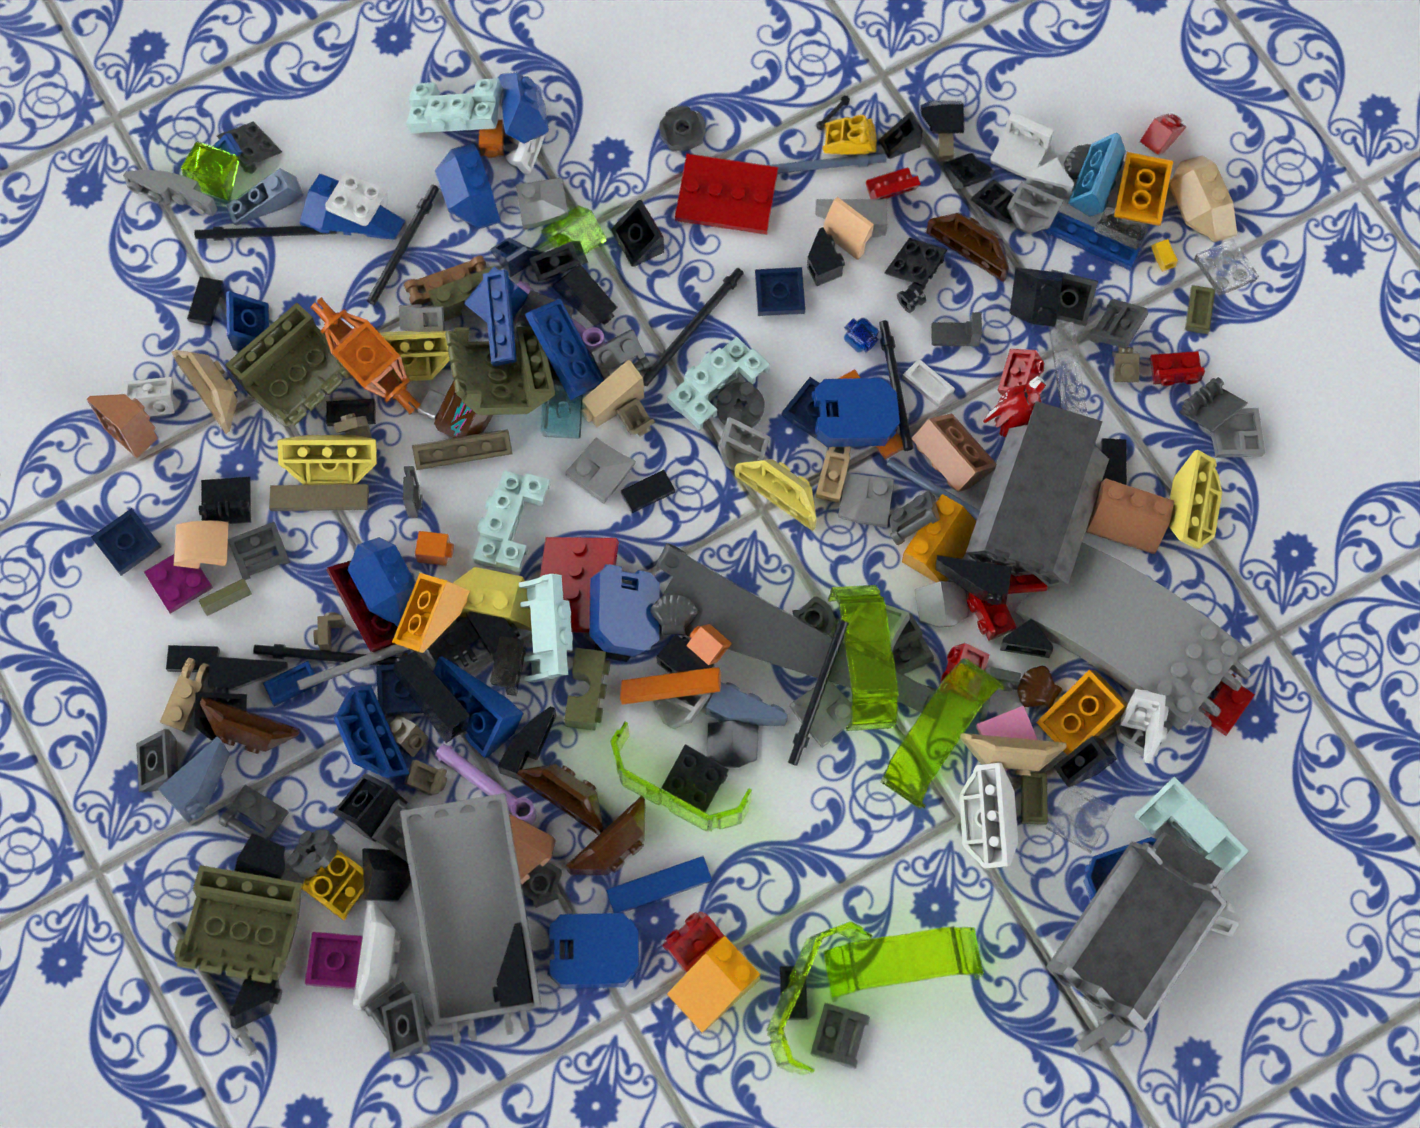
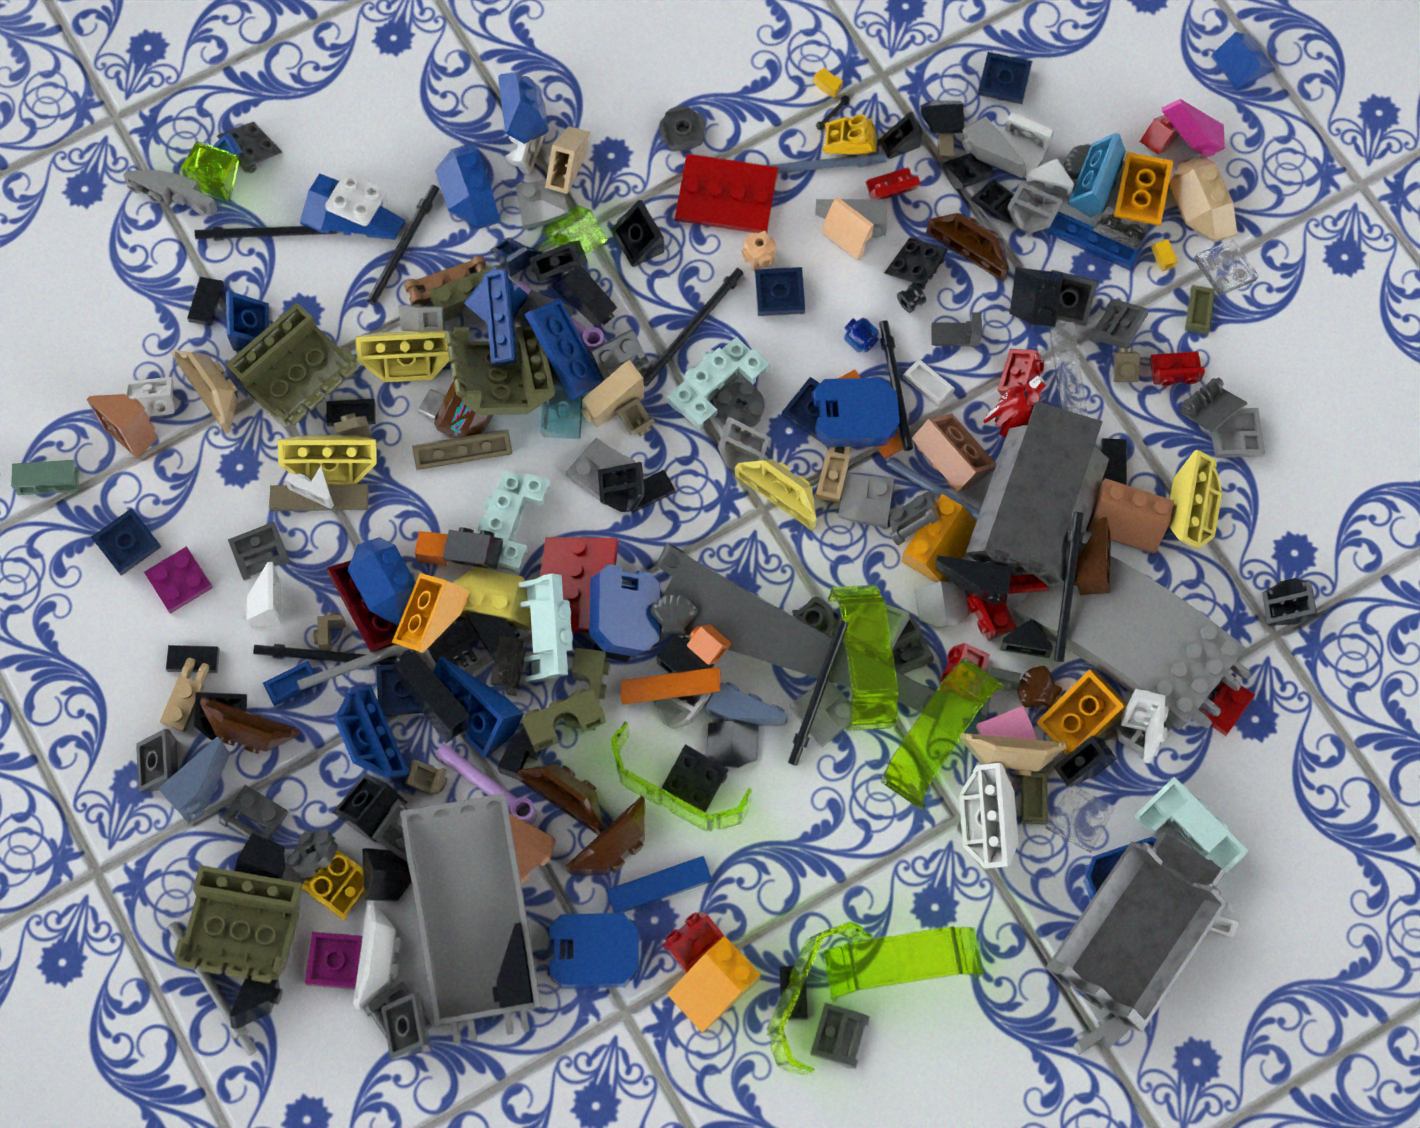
(45, 477): none -> sand green piece
(201, 543): light nougat slope -> none
(225, 597): olive tile -> none
(226, 500): black hinge -> none
(236, 673): black slope -> none
(264, 599): none -> white slope
(267, 196): sand blue slope -> none
(314, 490): none -> white slope
(366, 355): orange plate -> none
(408, 735): dark tan bracket -> none
(411, 492): dark grey plate -> none
(454, 111): light aqua bracket -> none
(473, 549): none -> black brick
(492, 141): orange brick -> none
(542, 884): dark grey animal -> none
(567, 158): none -> tan slope
(581, 708): none -> olive arch
(621, 486): none -> black slope
(759, 250): none -> light nougat brick
(823, 260): black slope -> none
(827, 82): none -> yellow piece
(992, 148): none -> light grey slope
(1004, 78): none -> dark blue plate
(1075, 538): none -> black bar
(1094, 562): none -> reddish brown slope
(1197, 128): none -> dark pink slope
(1242, 60): none -> blue slope
(1289, 602): none -> black slope

